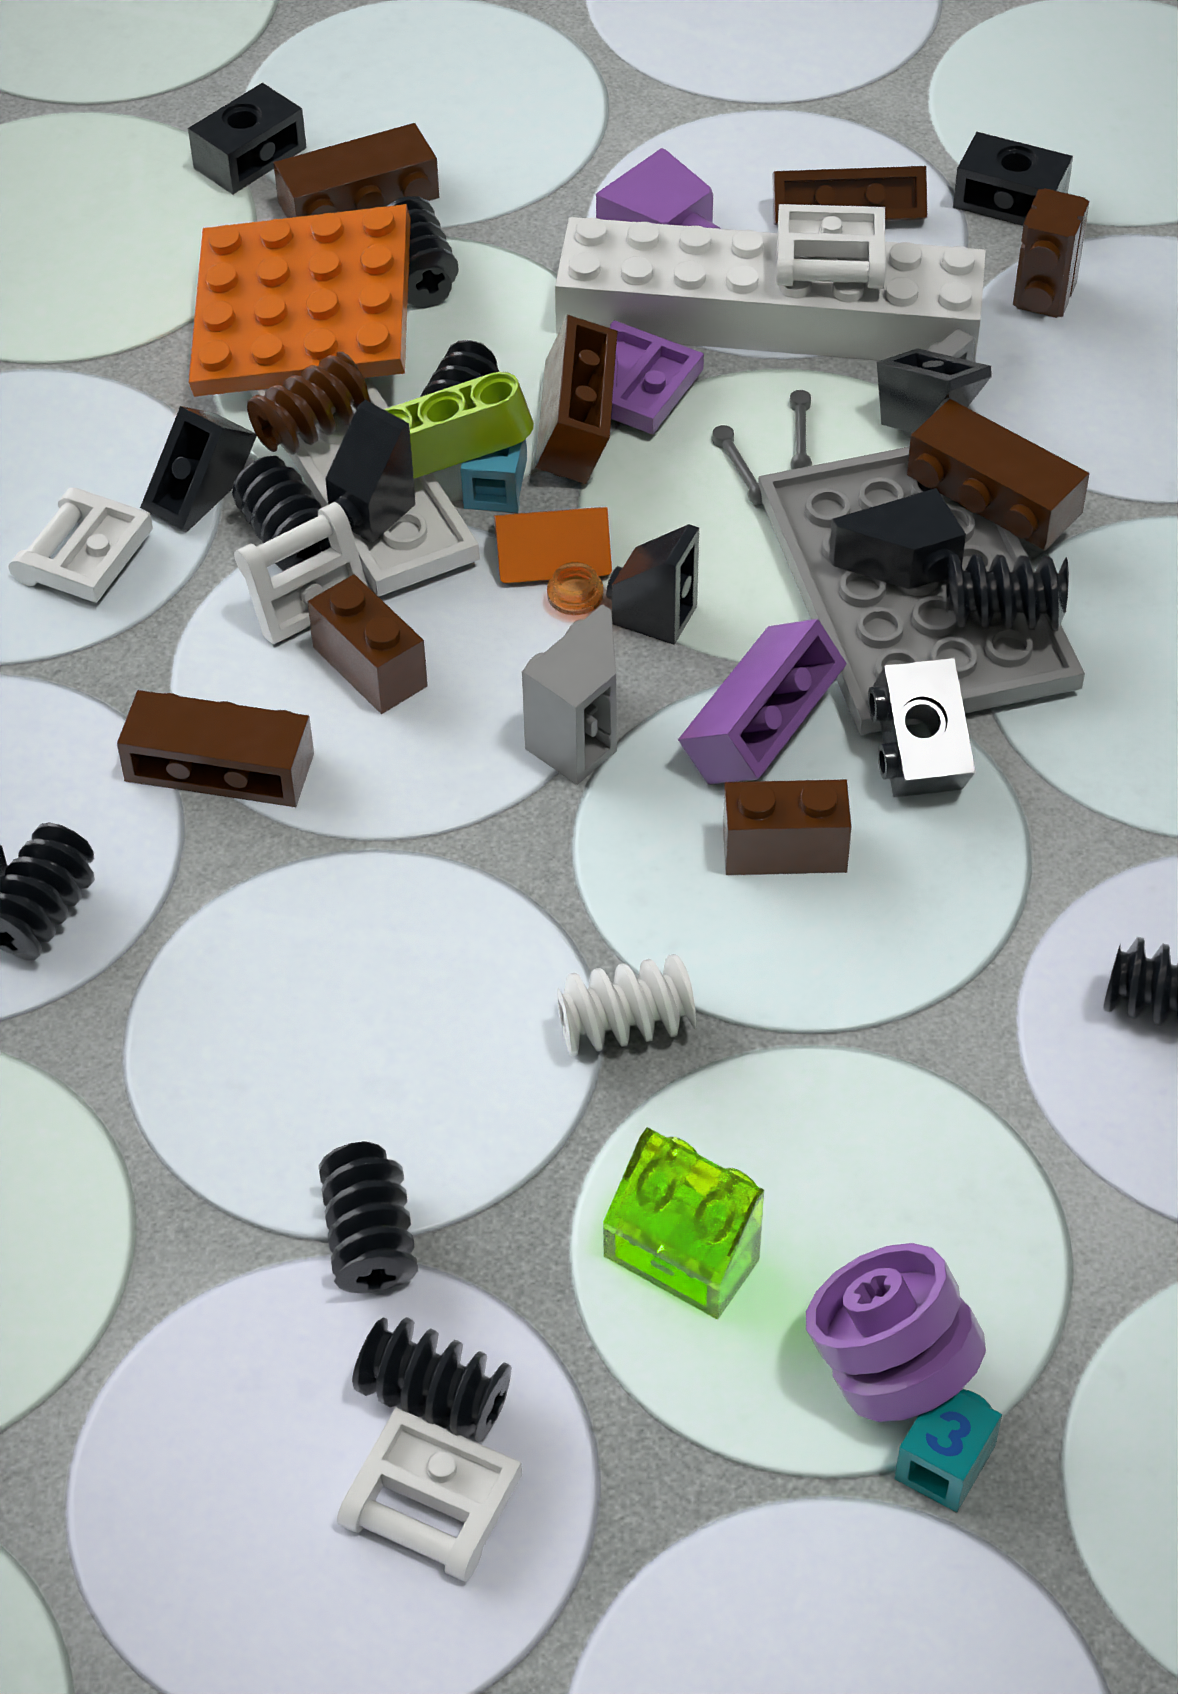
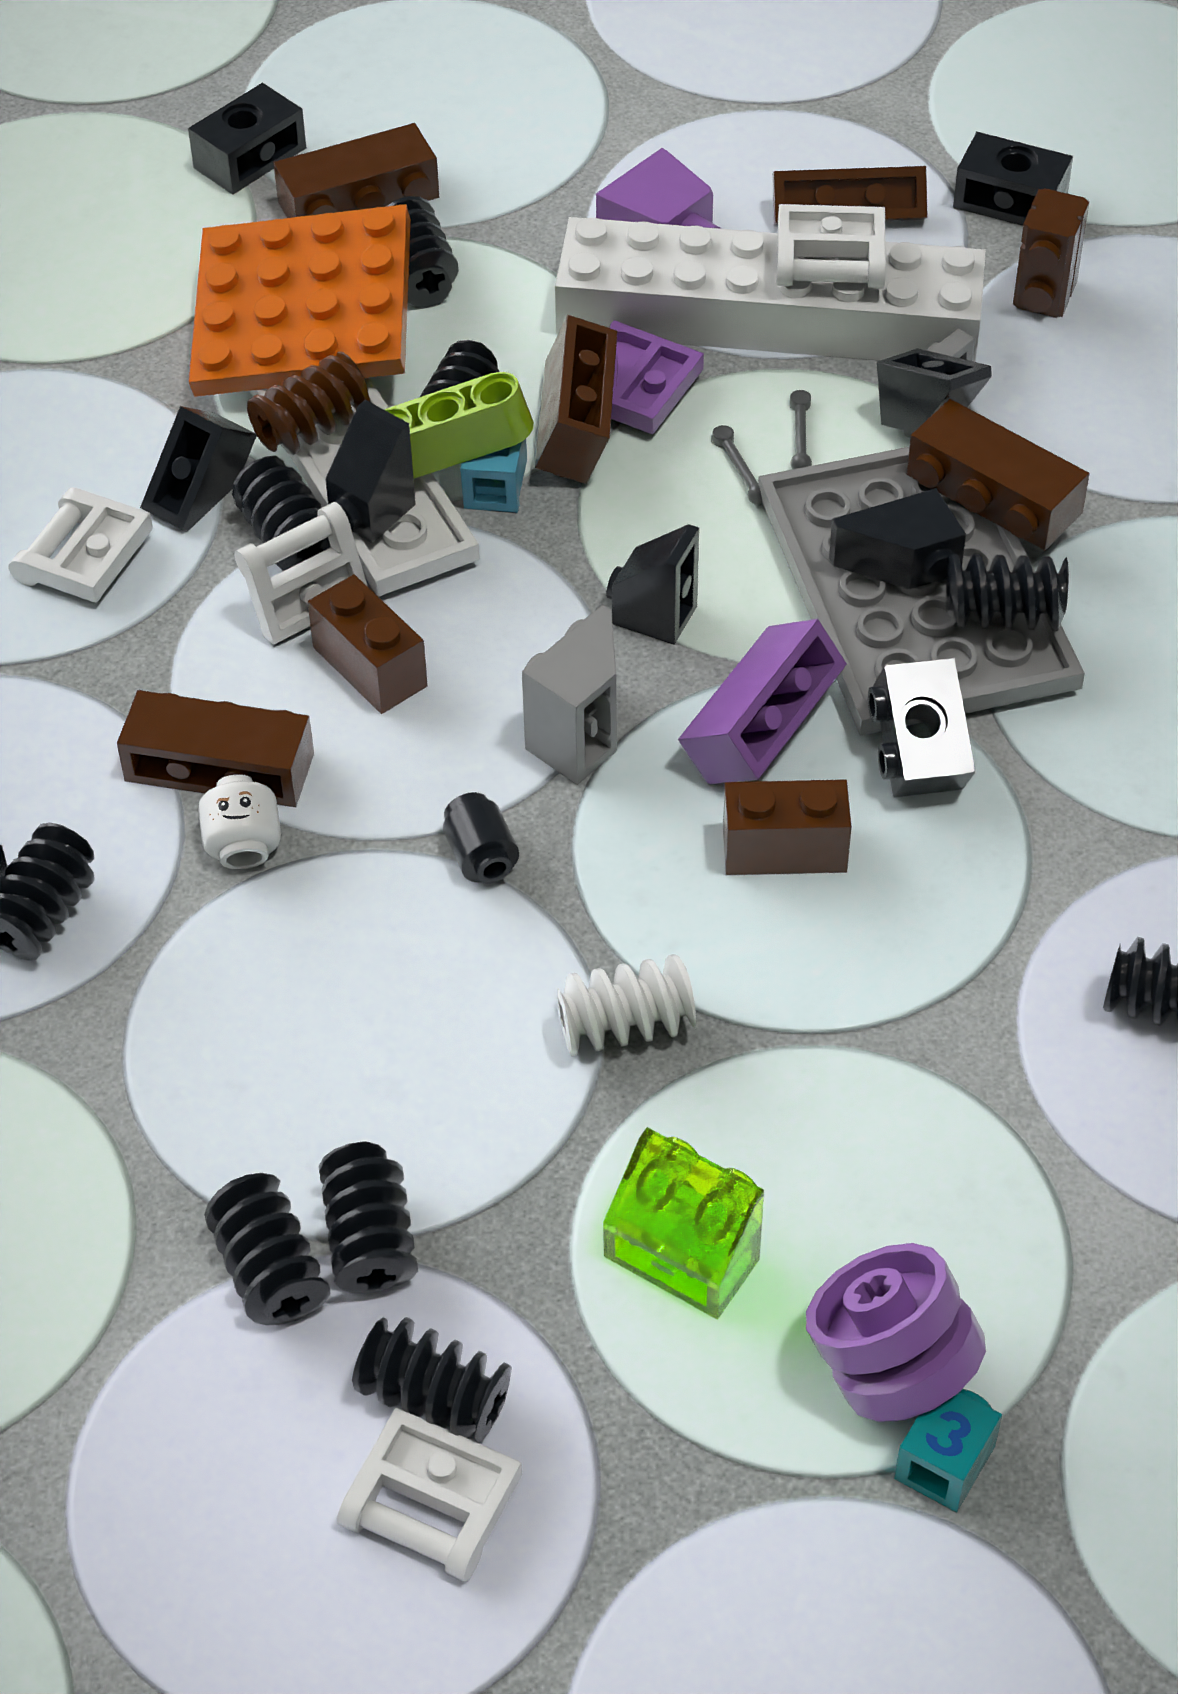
(239, 822): none -> white head
(265, 1250): none -> black piece
(479, 838): none -> black brick
(540, 542): orange panel -> none
(575, 589): clear orange plate -> none

